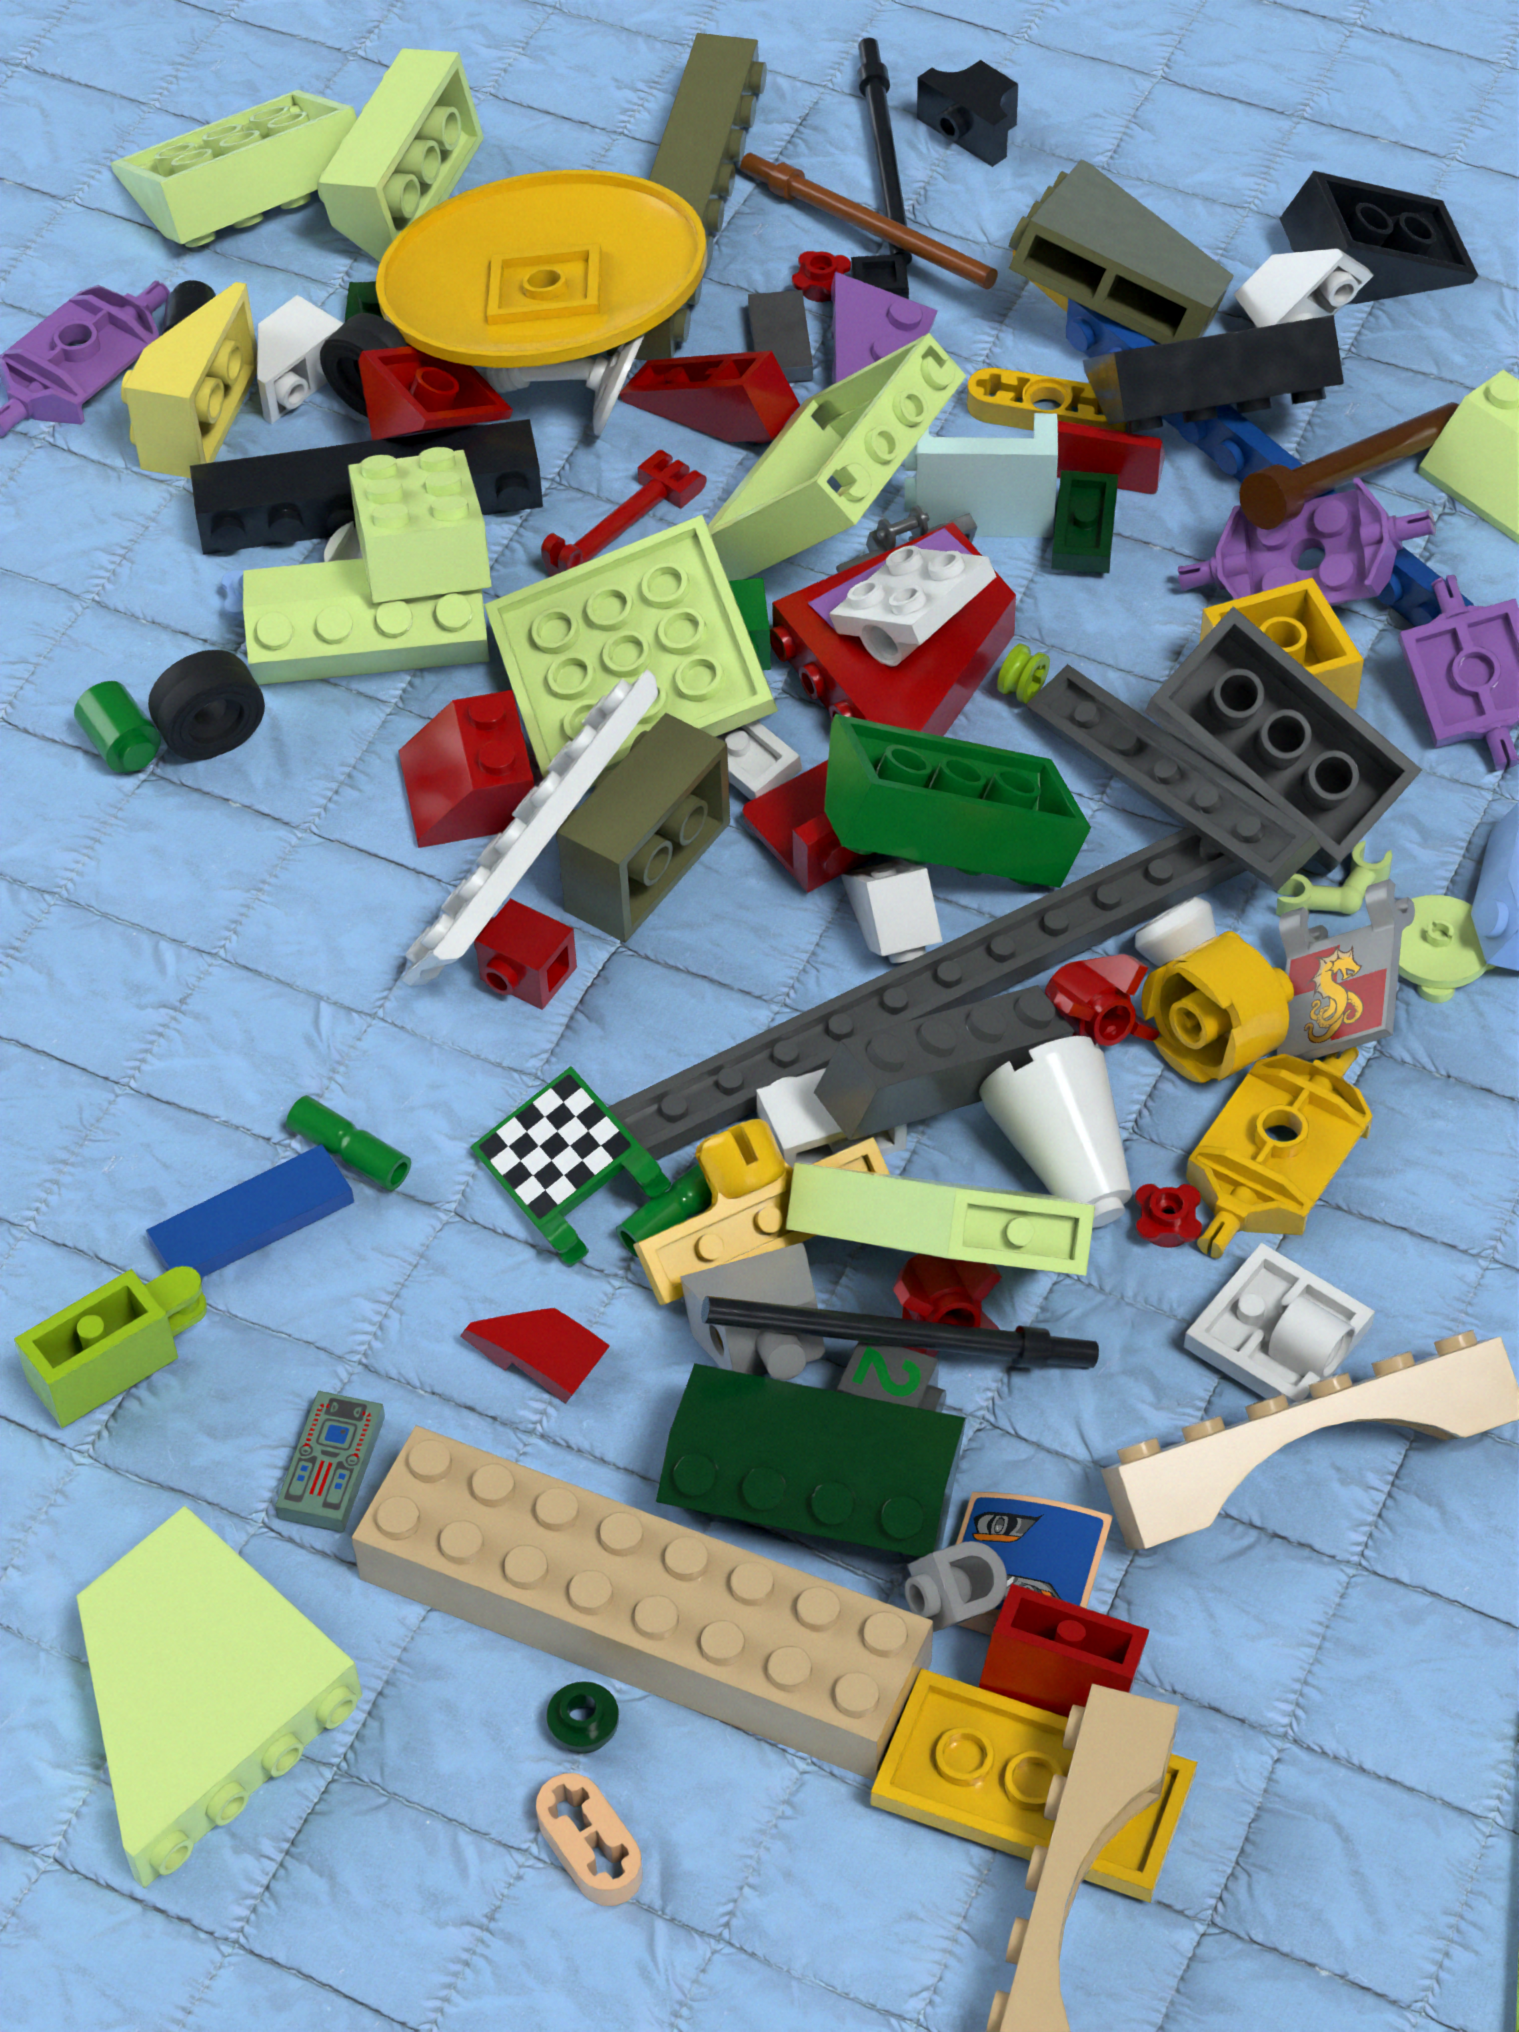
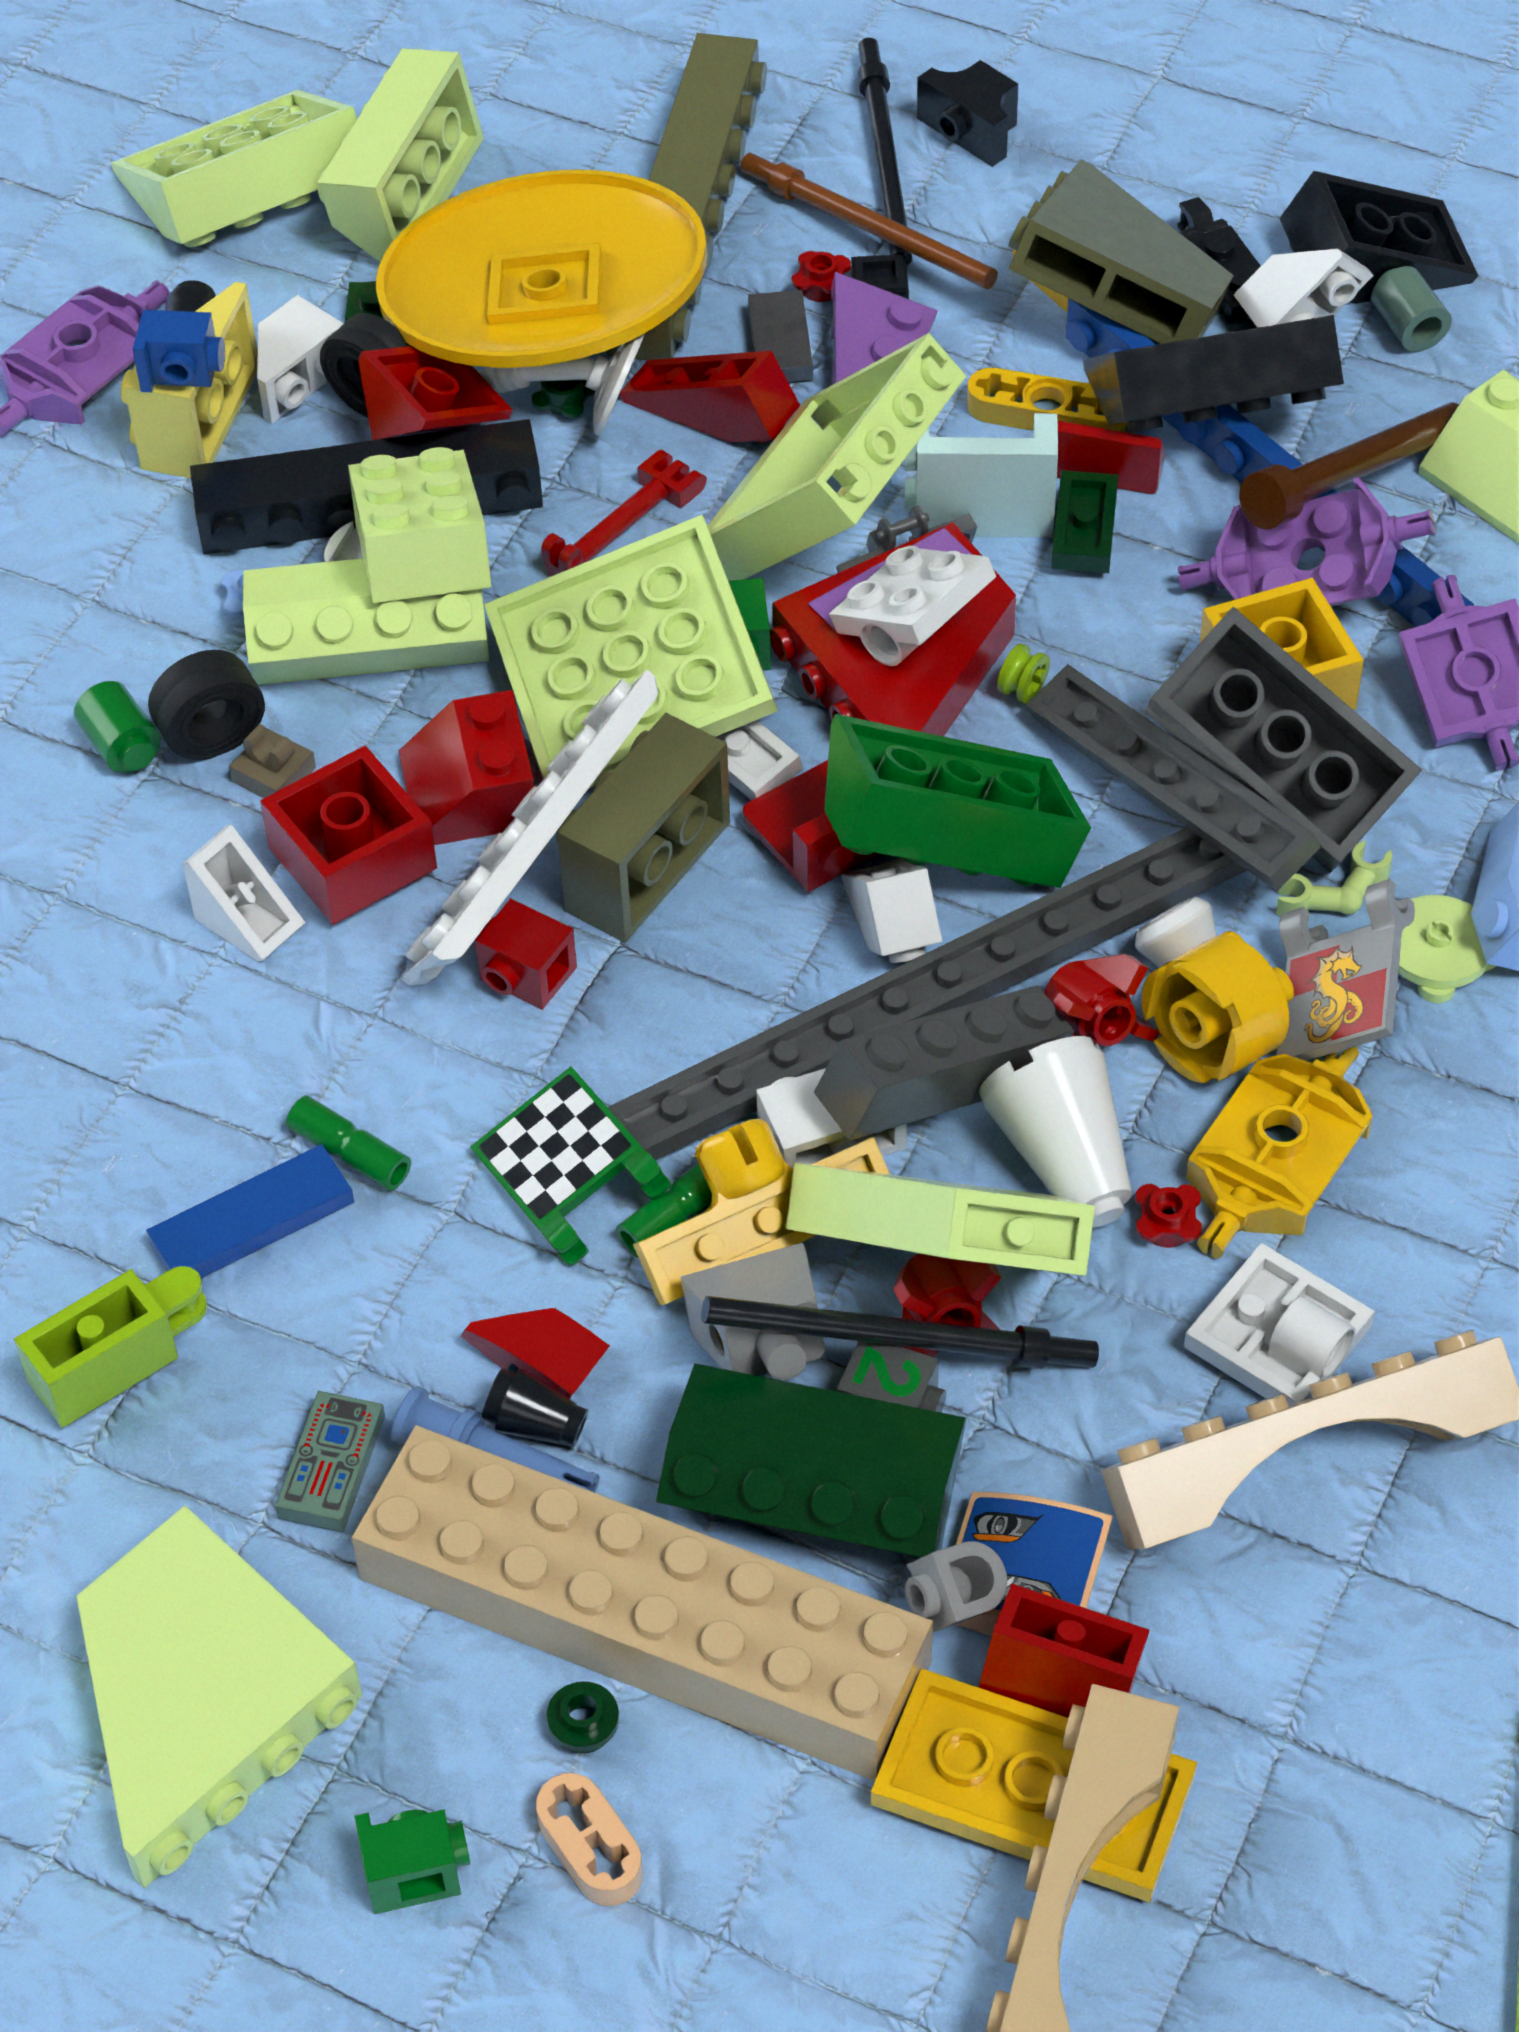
(177, 349): none -> blue brick
(238, 896): none -> white slope
(270, 762): none -> dark tan tile
(349, 834): none -> red brick
(411, 1858): none -> green brick
(471, 1430): none -> medium blue pin
(532, 1409): none -> black cone
(562, 397): none -> dark green plate
(1221, 245): none -> black hinge
(1411, 308): none -> sand green brick

